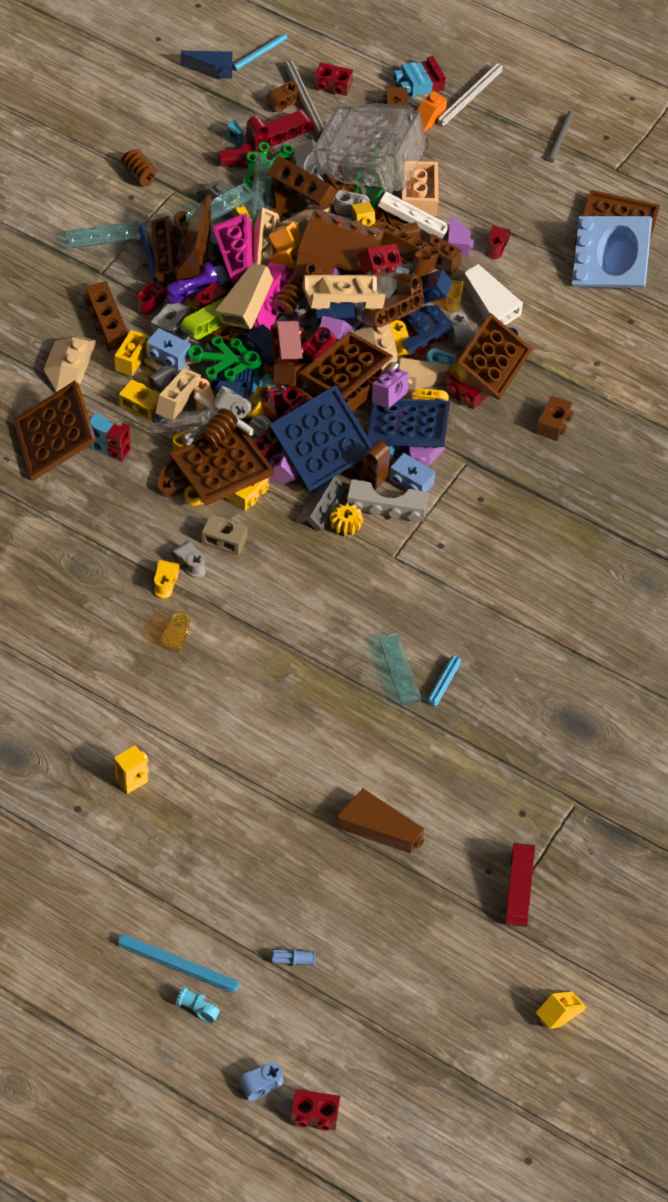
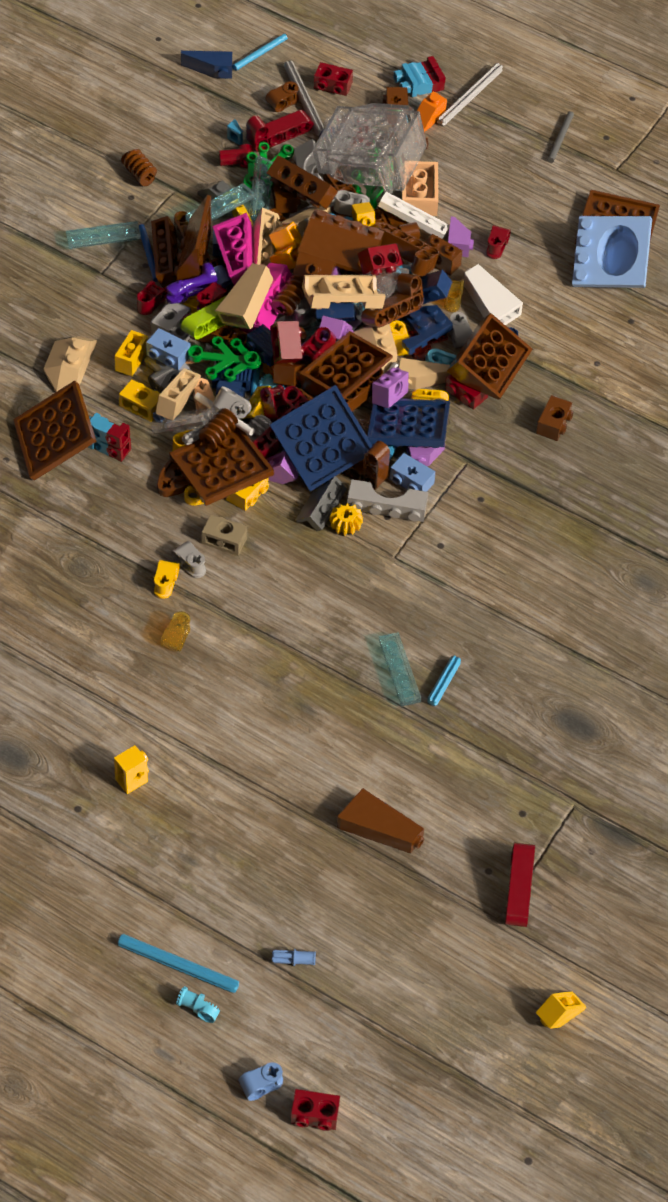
(106, 315): reddish brown brick -> none

